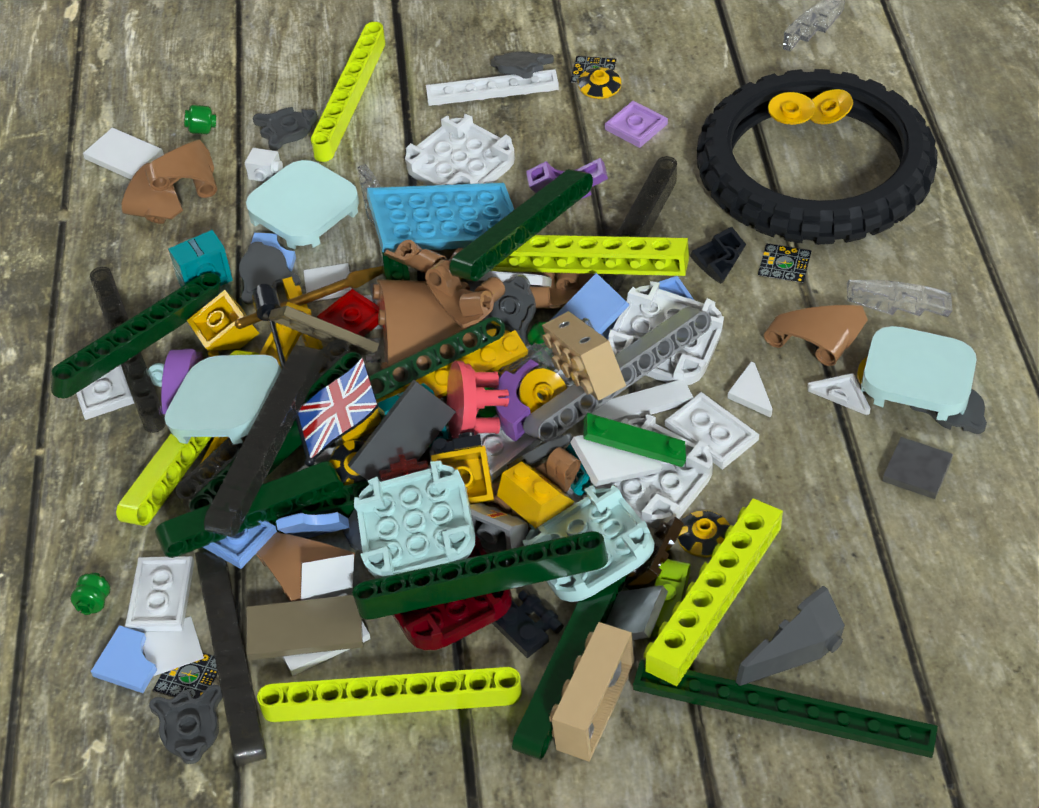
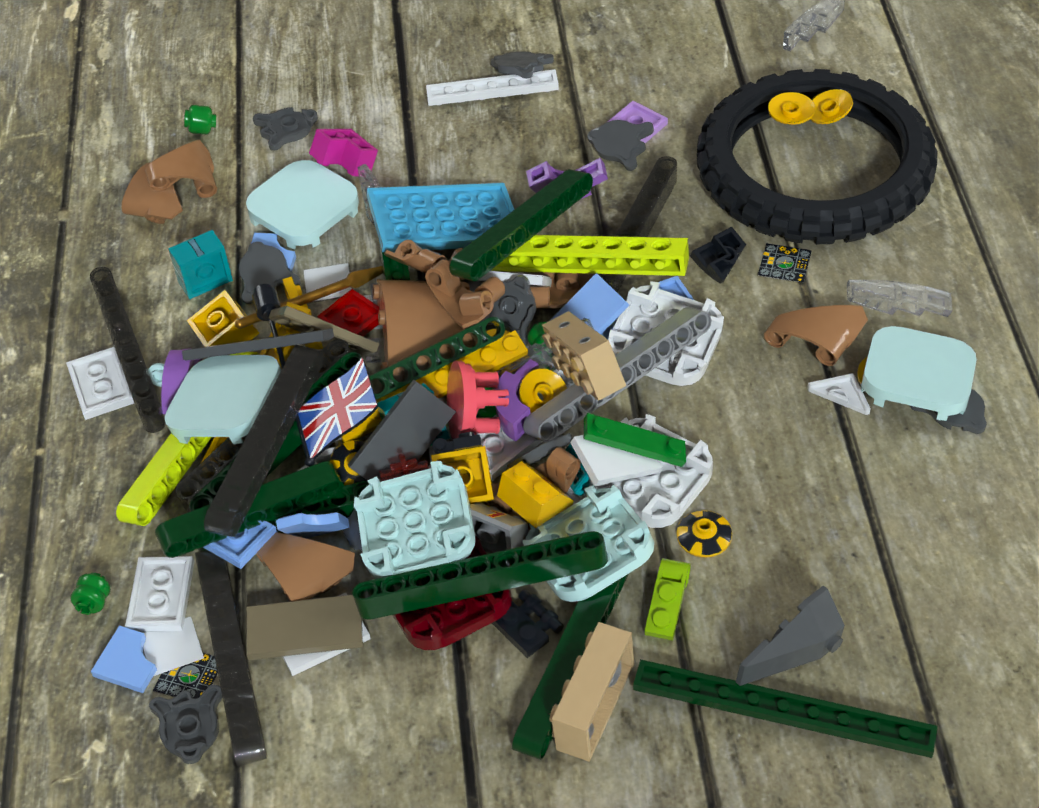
(122, 153): white tile -> none
(132, 336): dark green beam -> none
(258, 344): none -> dark grey tile
(262, 164): white brick -> none
(327, 577): white sticker -> none
(342, 148): none -> dark pink brick
(348, 92): neon yellow beam -> none
(377, 687): neon yellow beam -> none
(460, 155): white tile -> none
(585, 63): black sticker -> none
(599, 83): dish -> none
(620, 141): none -> dark grey tile
(637, 610): flat silver tile -> none
(646, 402): white tile -> none
(666, 536): dark brown wing -> none
(713, 592): neon yellow brick -> none
(715, 426): white tile -> none
(751, 391): white tile -> none
(917, 467): flat silver tile -> none

